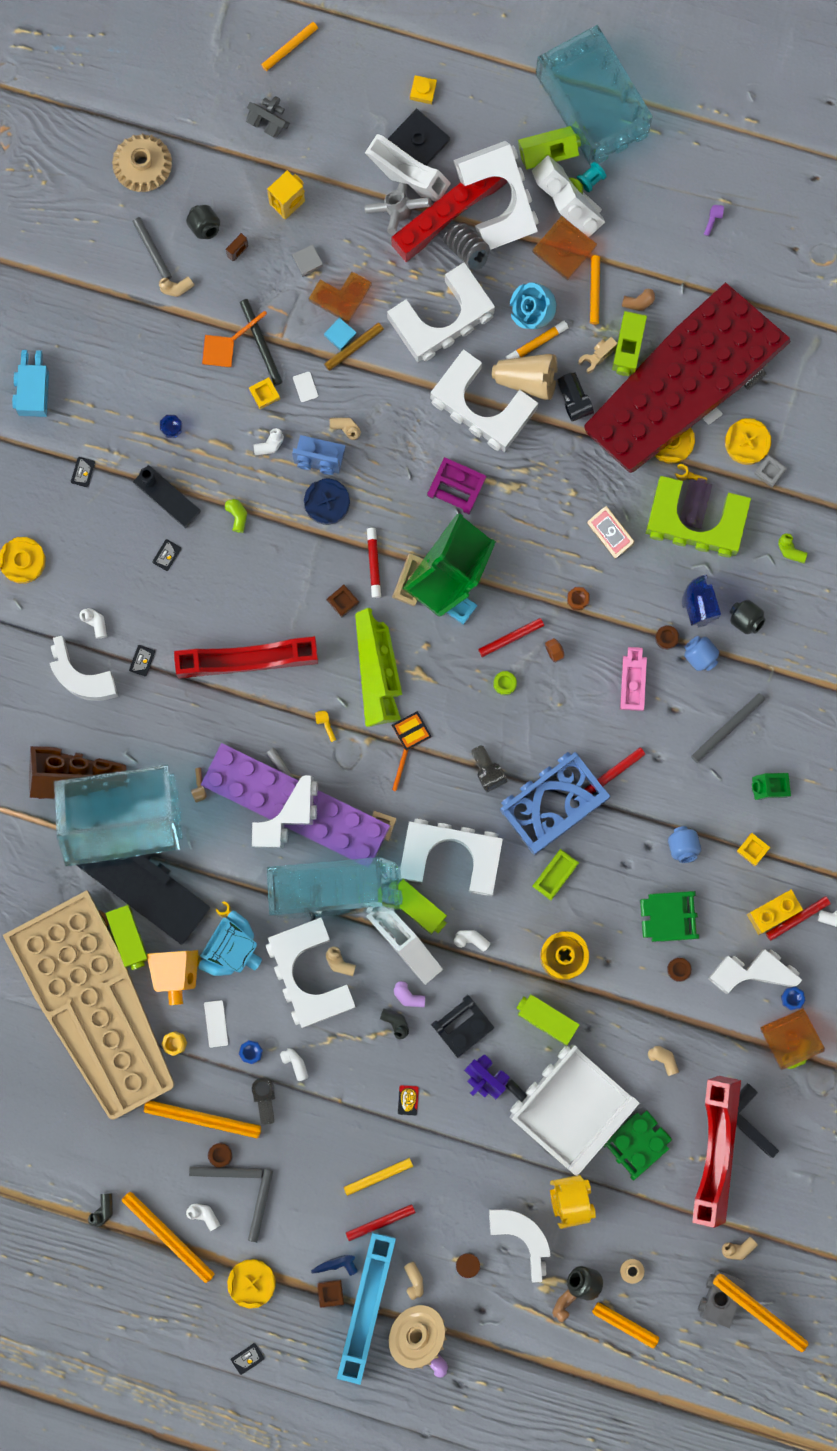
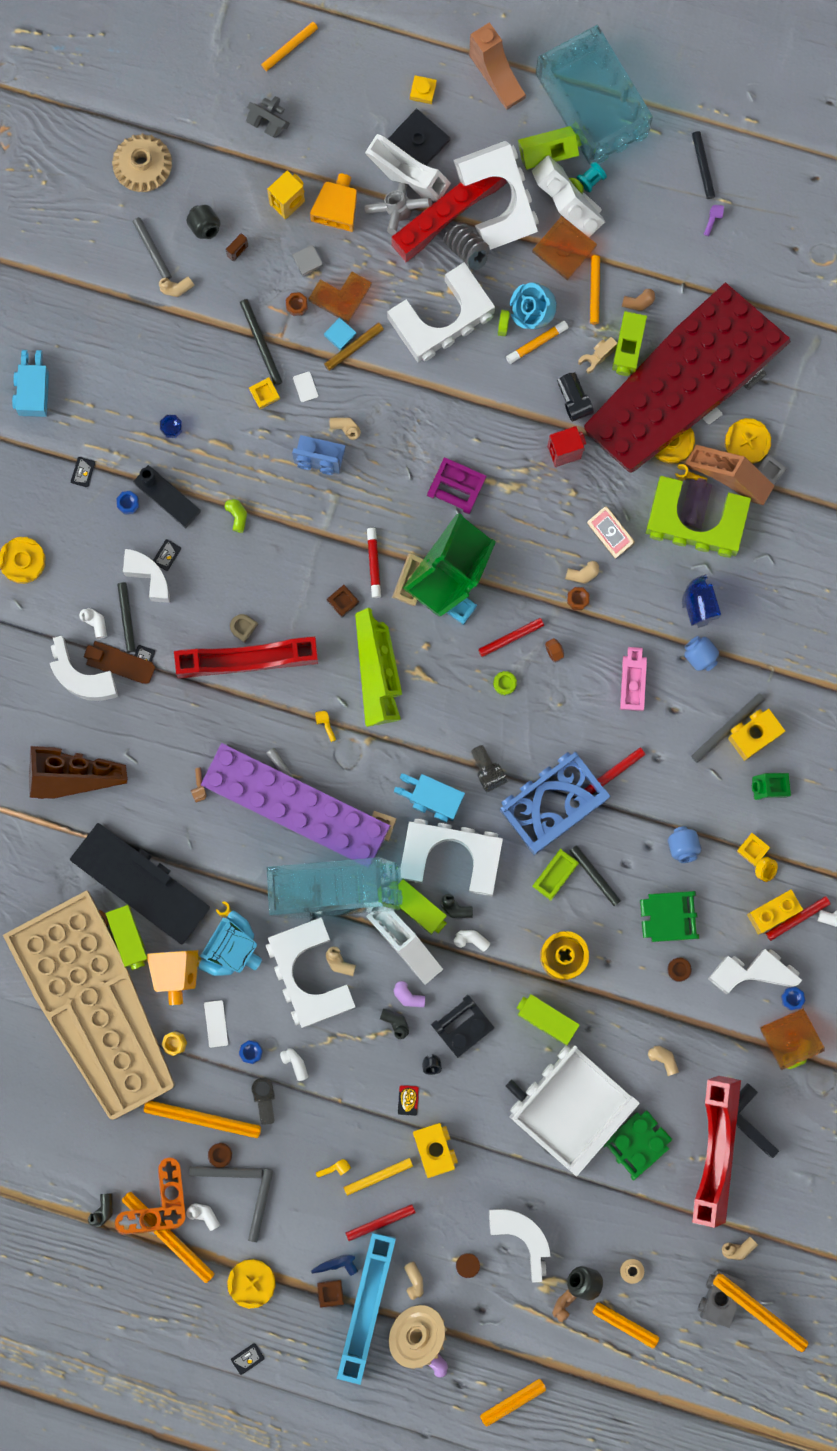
(117, 815): clear light blue container -> none
(120, 663): none -> reddish brown piece
(126, 617): none -> pearl dark grey bar
(127, 502): none -> blue tile
(141, 566): none -> white brick
(167, 1205): none -> orange beam
(219, 350): orange piece -> none
(242, 627): none -> dark tan tile
(272, 443): white arm -> none
(296, 304): none -> dark orange tile
(297, 811): white arch -> none
(326, 501): dark blue tile -> none
(336, 204): none -> light orange torso
(341, 1166): none -> yellow hand
(410, 732): piece -> none
(432, 796): none -> medium azure hinge
(432, 1065): none -> black hinge
(440, 1164): none -> yellow brick
(453, 909): none -> pearl dark grey arm
(483, 1081): dark purple hips -> none
(489, 57): none -> nougat arch
(498, 429): white arch -> none
(503, 323): none -> lime tile
(513, 1402): none -> light orange axle
(529, 374): tan cone -> none
(566, 446): none -> red brick
(572, 1201): yellow brick -> none
(584, 575): none -> tan arm
(595, 875): none -> pearl dark grey bar
(667, 637): reddish brown tile -> none
(703, 165): none -> black bar
(732, 471): none -> nougat arch
(747, 617): pearl dark grey head -> none
(747, 745): none -> yellow brick
(766, 869): none -> yellow tile
(788, 549): lime arm -> none

